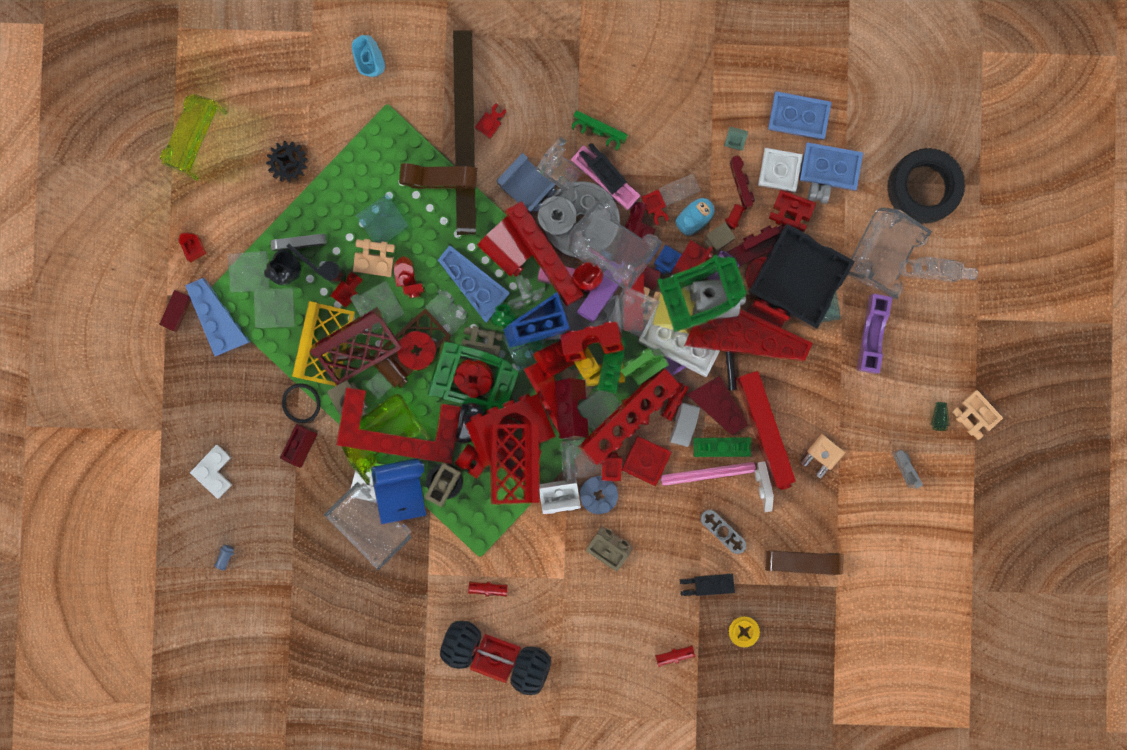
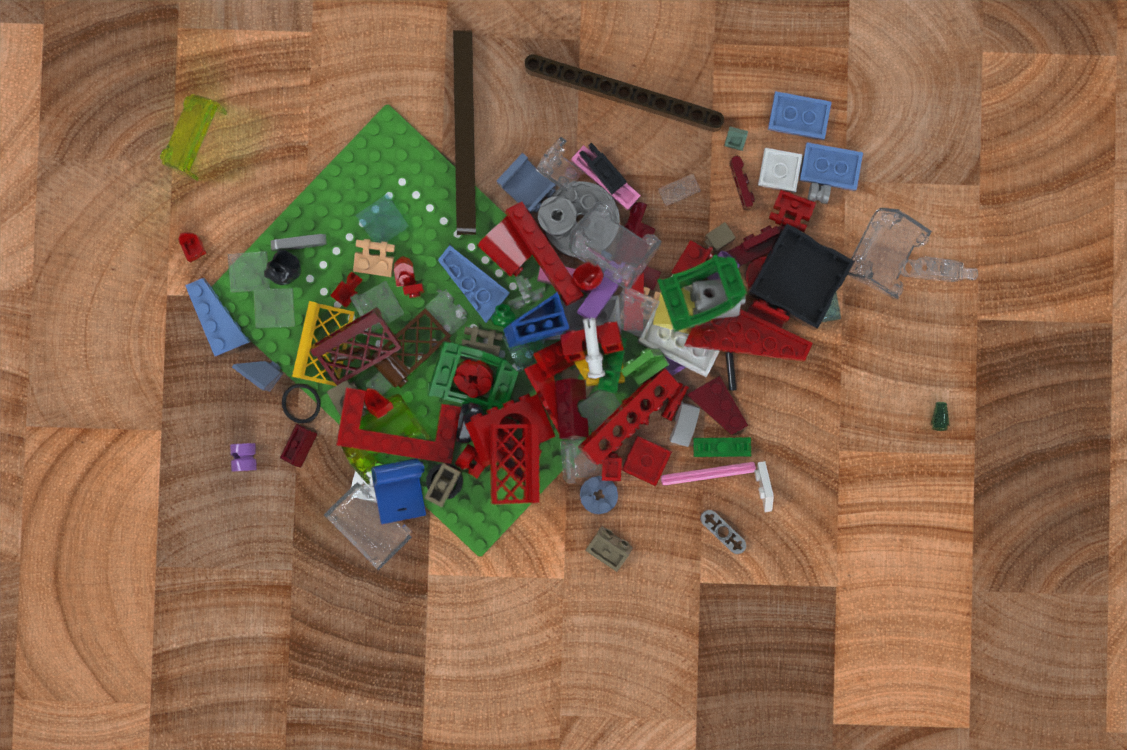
(175, 311): dark red slope -> none
(208, 472): white plate -> none
(224, 557): sand blue pin -> none
(243, 457): none -> medium lavender wheel
(260, 373): none -> sand blue slope
(288, 154): black gear -> none
(329, 270): black door -> none
(368, 56): medium azure piece -> none
(376, 403): none -> red plate
(425, 357): red plate -> none
(438, 177): reddish brown beam -> none
(487, 589): red pin -> none
(489, 123): red plate -> none
(495, 658): black plate -> none
(559, 497): white bracket -> none
(594, 357): none -> white pin
(599, 129): green plate -> none
(630, 100): none -> dark brown beam
(655, 205): red plate -> none
(666, 260): blue bracket -> none
(675, 656): red pin -> none
(695, 216): medium azure piece -> none
(709, 585): black hinge -> none
(734, 217): red pin -> none
(753, 631): yellow gear -> none
(766, 430): red brick -> none
(804, 562): reddish brown beam -> none
(825, 452): light nougat piece -> none
(871, 345): medium lavender arch -> none
(907, 470): light grey wing -> none
(945, 166): black tyre -> none
(981, 410): light nougat plate -> none

